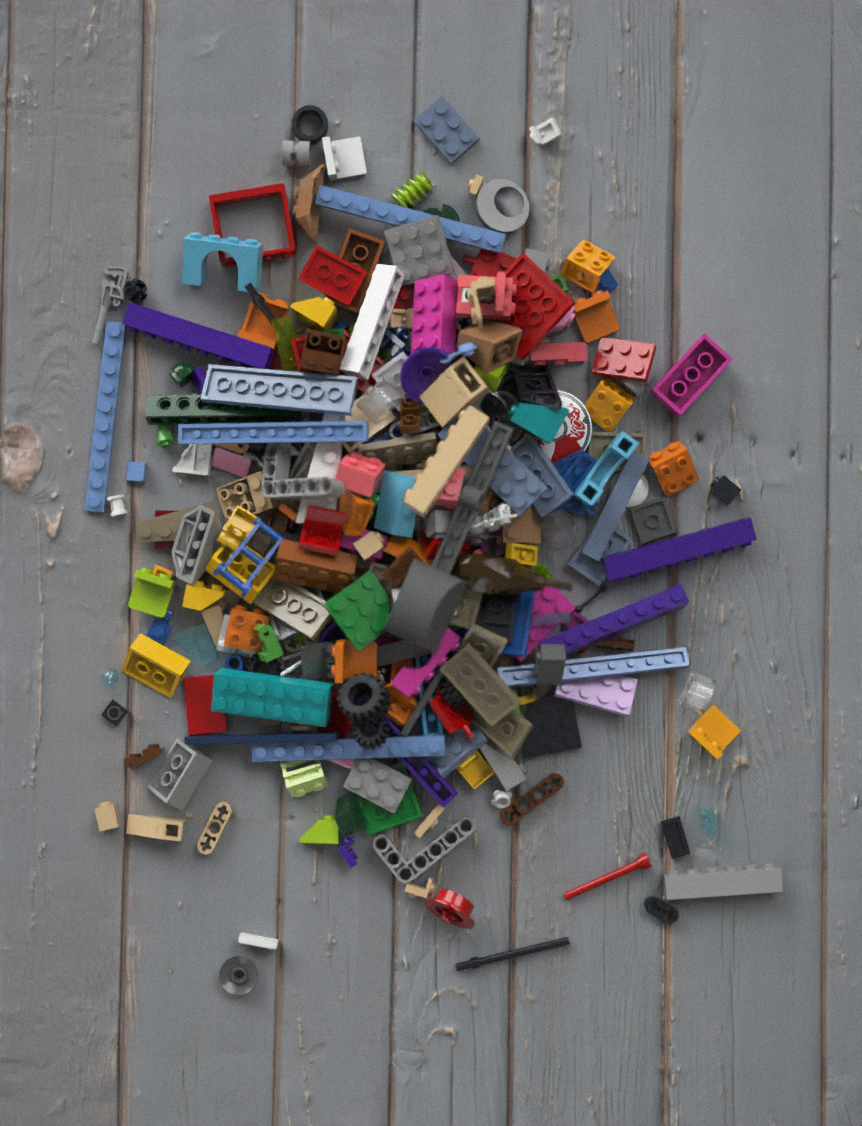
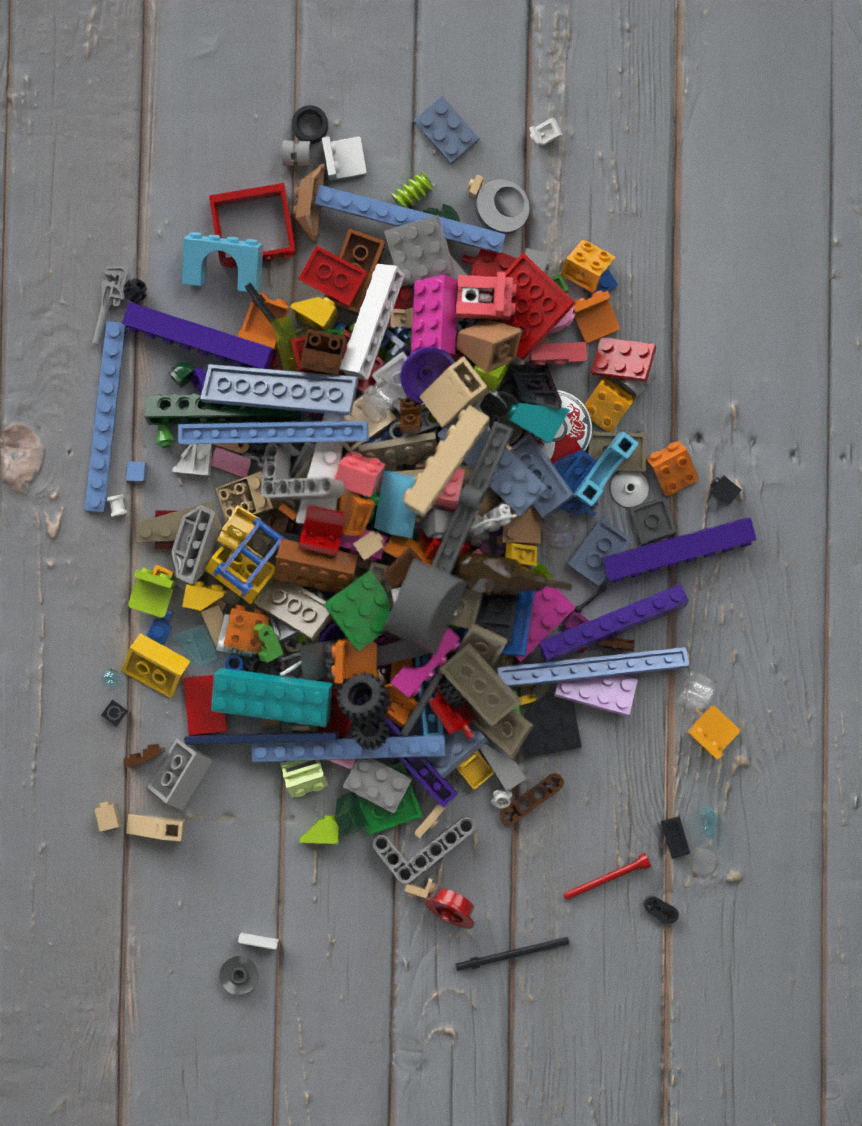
(203, 838): tan beam -> none
(348, 854): dark purple bracket -> none
(465, 349): light blue plate -> none
(481, 288): tan bracket -> none
(550, 664): dark grey brick -> none
(554, 618): clear light blue axle -> none
(615, 505): sand blue tile -> none
(691, 375): dark pink brick -> none
(722, 882): light grey brick -> none

